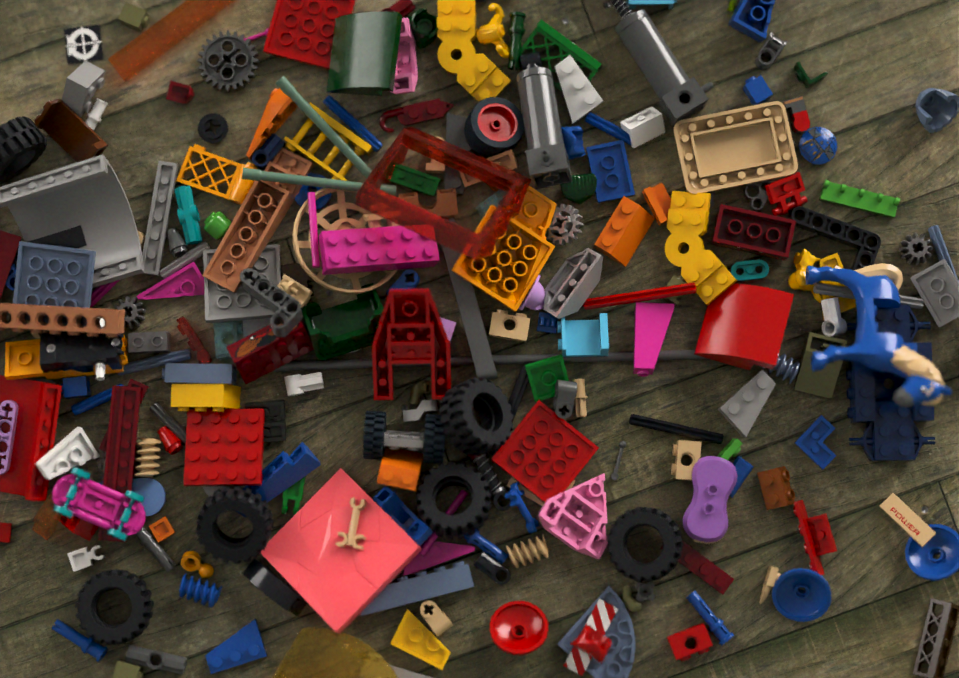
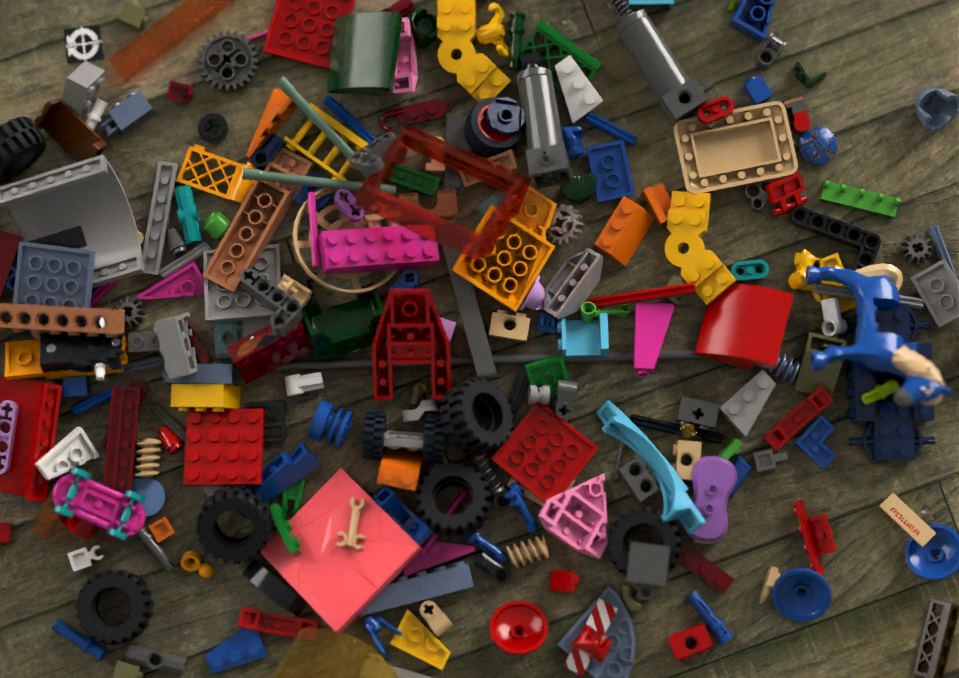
(128, 114): none -> sand blue brick
(176, 346): none -> light grey wedge
(199, 591): blue piece -> none
(272, 623): none -> red slope
(285, 528): none -> green hinge
(330, 424): none -> blue wheel
(345, 207): none -> medium lavender beam
(368, 159): none -> dark grey beam
(373, 626): none -> blue plant
(500, 125): none -> dark blue plate
(538, 394): none -> light grey wheel
(563, 580): none -> red slope
(580, 399): tan axle -> none
(589, 311): none -> bright green brick
(633, 482): none -> dark grey brick
(643, 126): white panel -> none
(648, 564): none -> dark grey tile
(676, 501): none -> medium azure slope
(688, 430): none -> clear yellow piece
(708, 410): none -> dark grey brick
(714, 109): none -> red plate
(753, 232): dark red brick -> none
(766, 459): none -> flat silver plate
(776, 487): dark orange bracket -> none
(798, 418): none -> red slope
(880, 392): none -> lime axle

